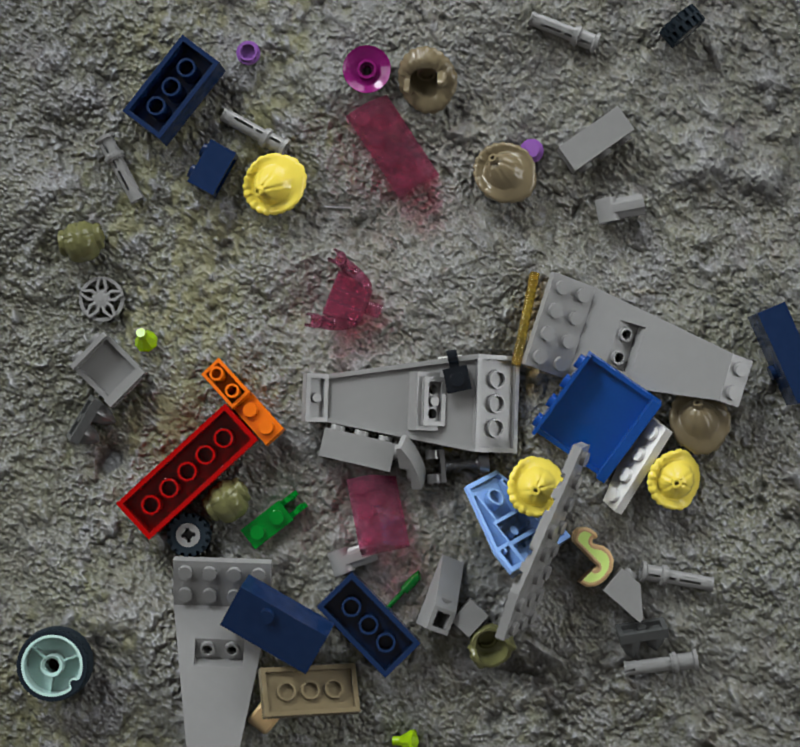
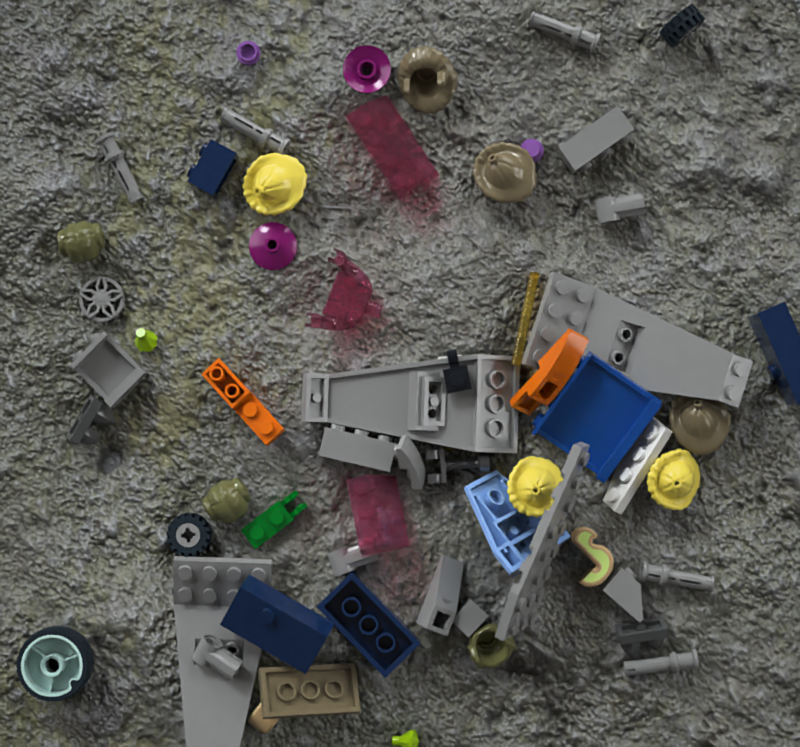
(174, 90): dark blue brick -> none
(188, 471): red brick -> none
(212, 654): none -> light grey piece
(273, 258): none -> magenta dish
(406, 587): green piece -> none
(553, 373): none -> orange slope

